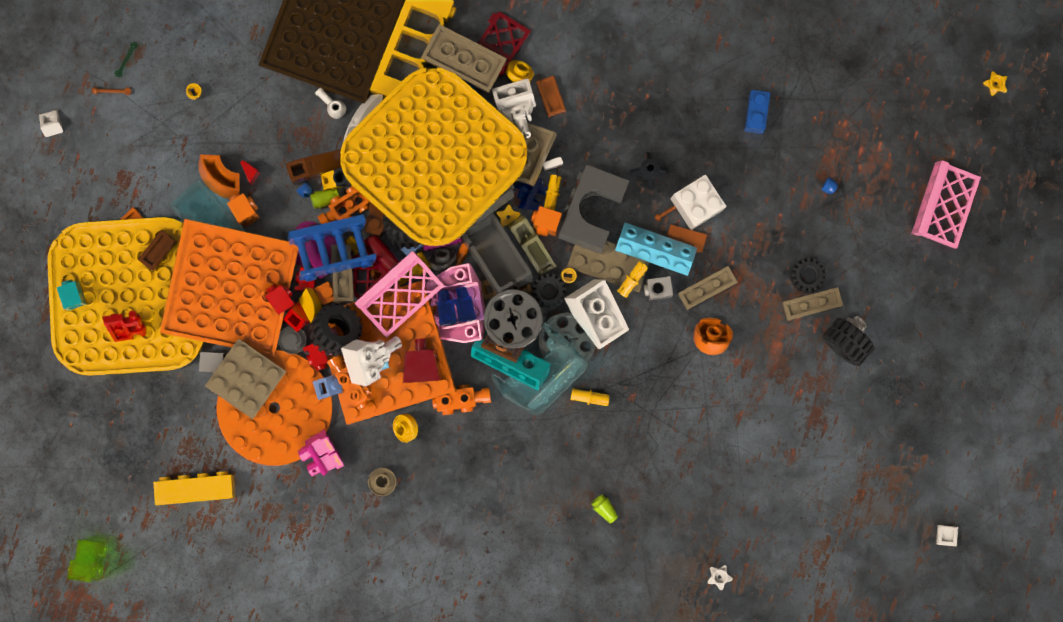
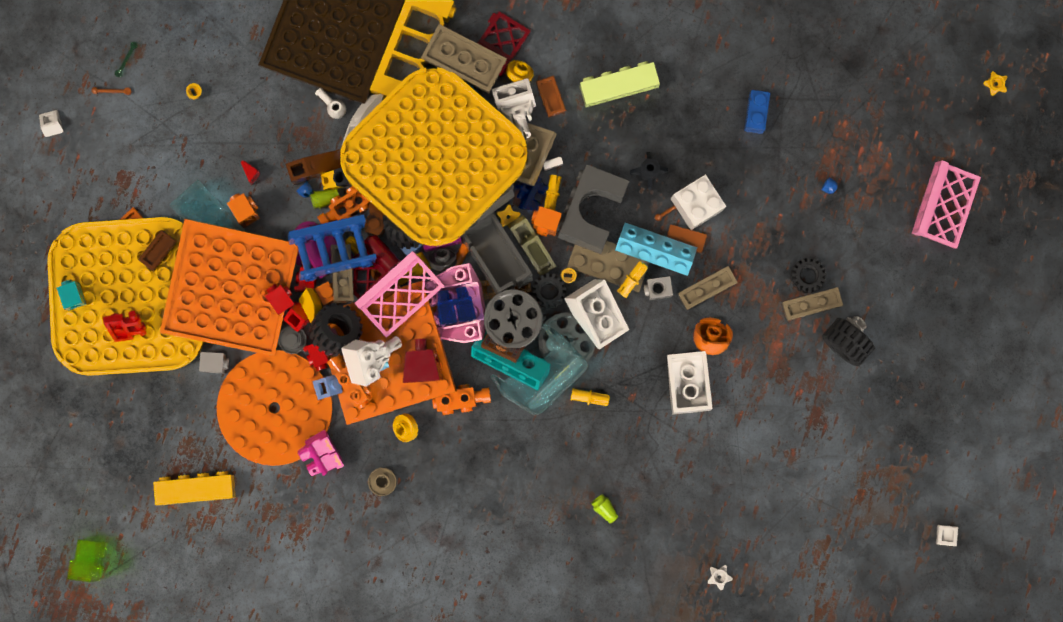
(217, 177): orange brick -> none
(245, 378): dark tan plate -> none
(619, 84): none -> yellowish green brick
(689, 383): none -> white slope

